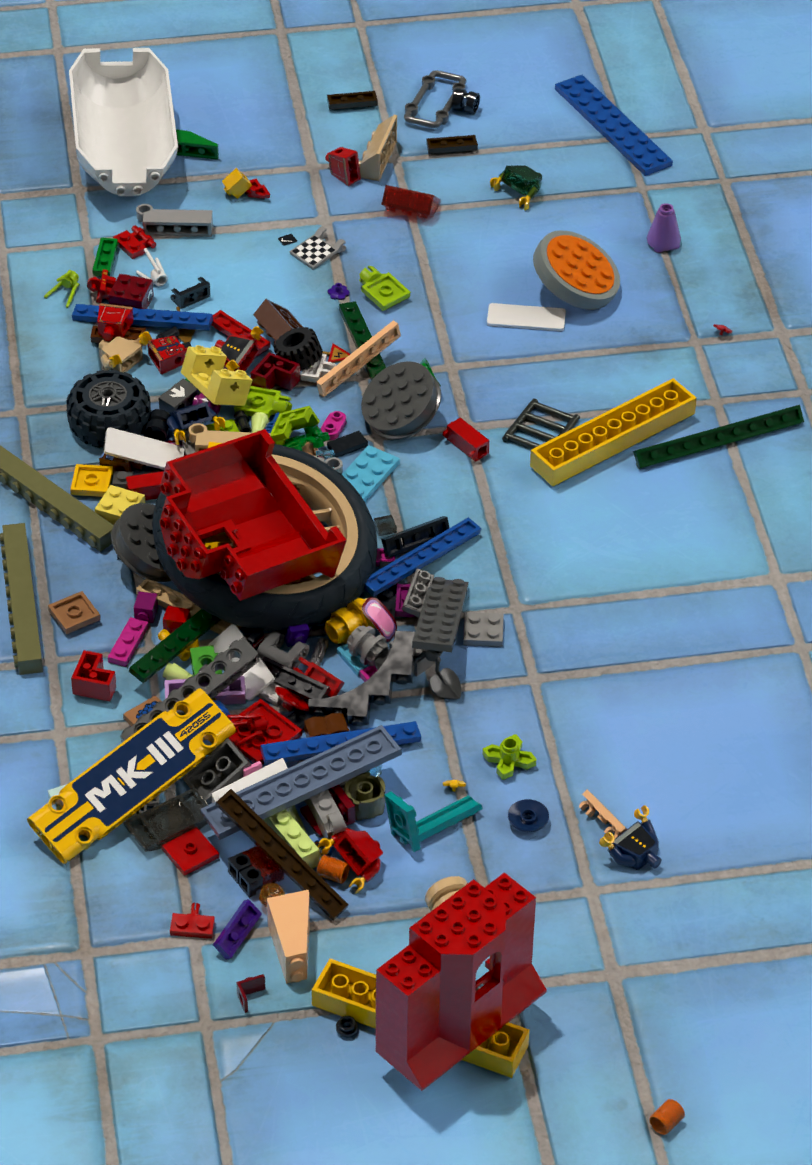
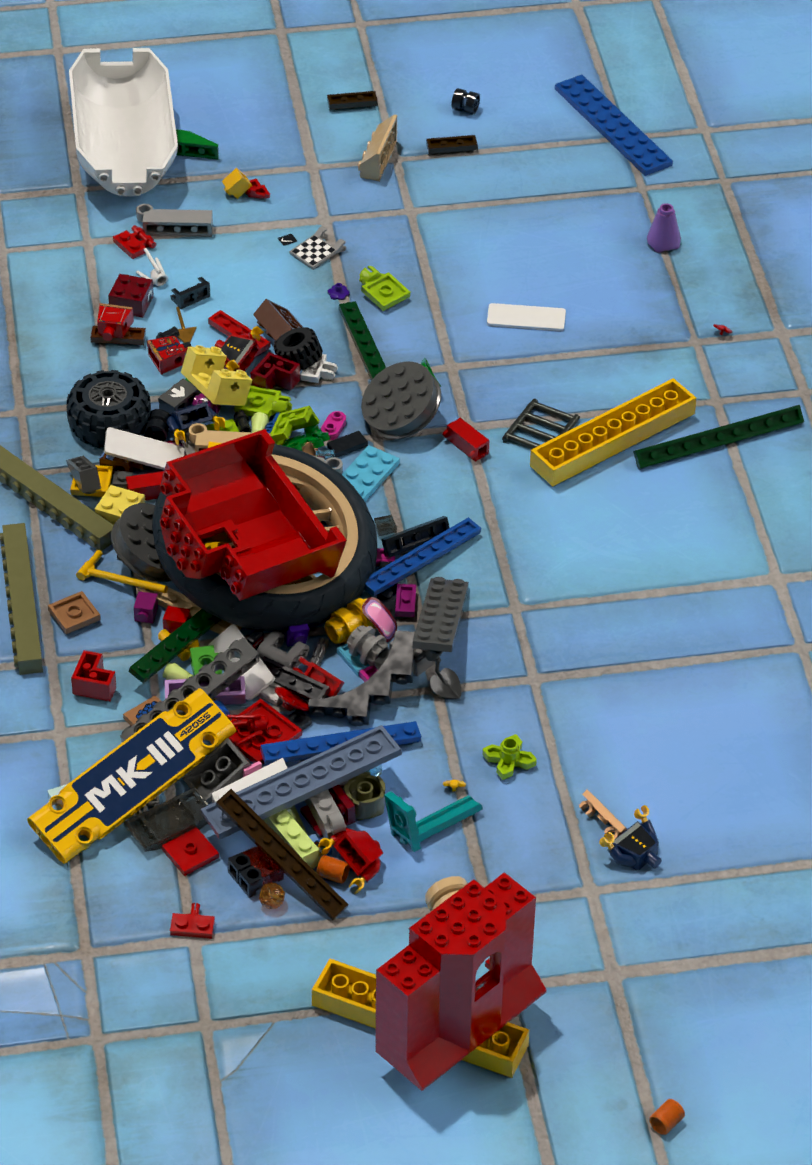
(68, 280): lime plant -> none
(84, 474): none -> dark grey slope
(88, 570): none -> yellow bar
(101, 285): red hips -> none
(105, 256): green plate -> none
(123, 353): tan torso -> none
(128, 642): dark pink plate -> none
(151, 317): blue plate -> none
(237, 929): dark purple plate -> none
(249, 986): dark red bracket -> none
(289, 928): light nougat slope -> none
(325, 725): reddish brown brick -> none
(336, 354): piece -> none
(344, 165): red torso -> none
(346, 1021): black plate -> none
(358, 358): light nougat plate -> none
(410, 202): clear red slope -> none
(417, 592): light grey tile -> none
(428, 83): dark grey bar -> none
(483, 629): light grey plate -> none
(522, 180): clear green torso -> none
(528, 815): dark blue dish -> none
(576, 270): wheel -> none

